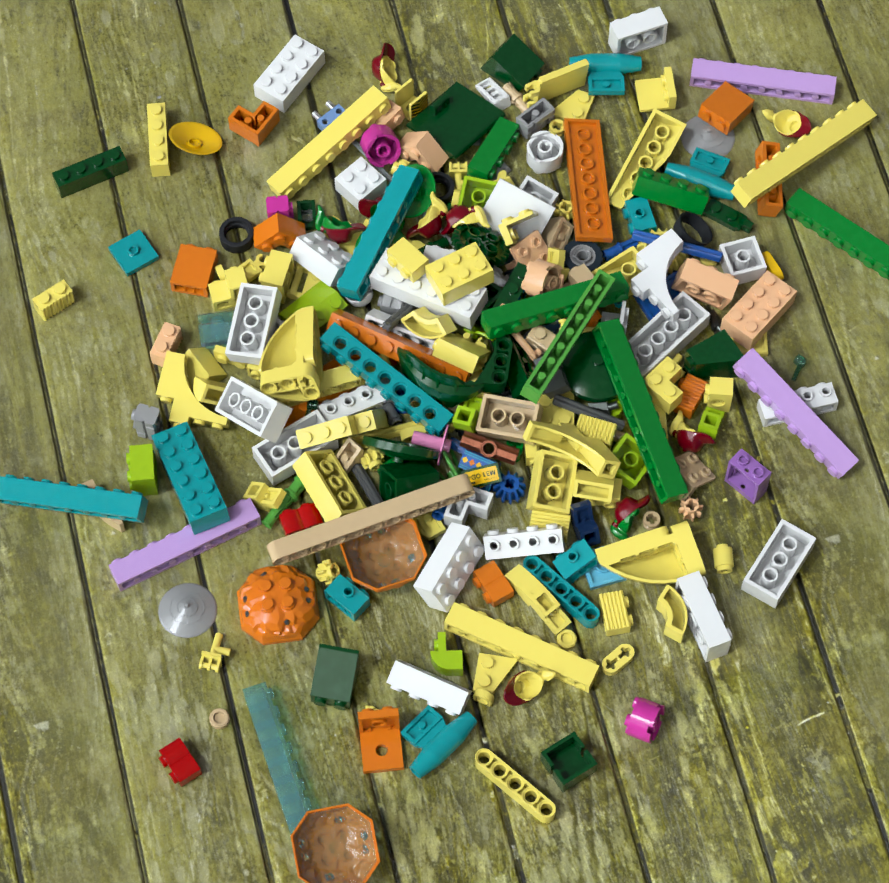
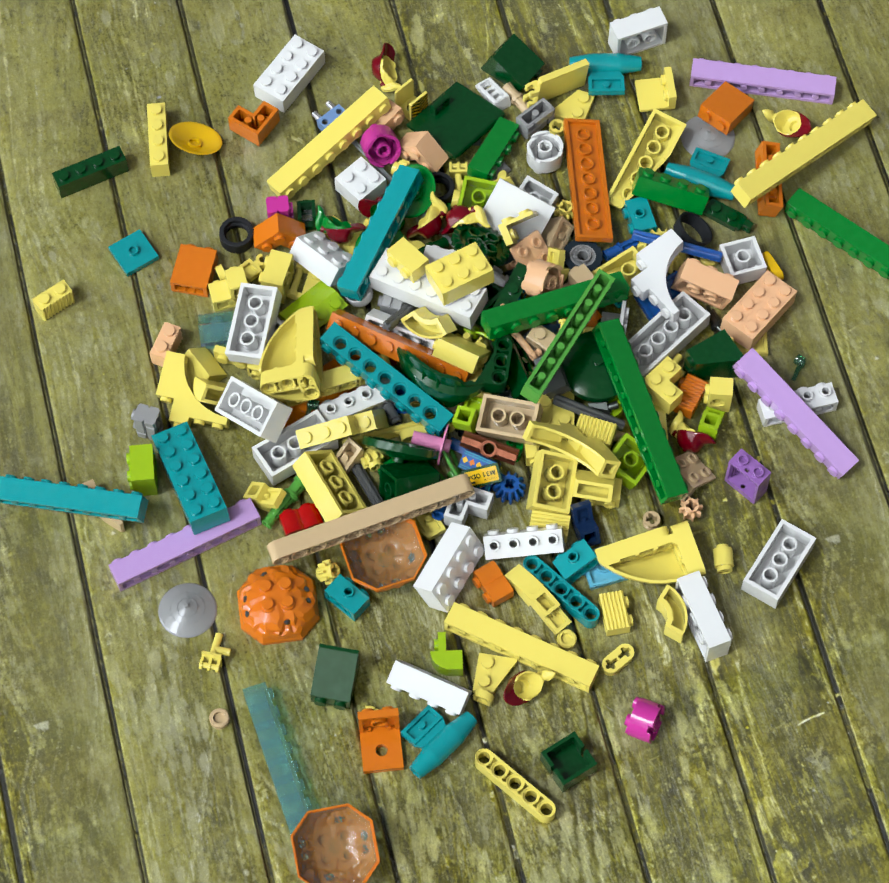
(180, 762): red brick -> none
(625, 513): hair -> none

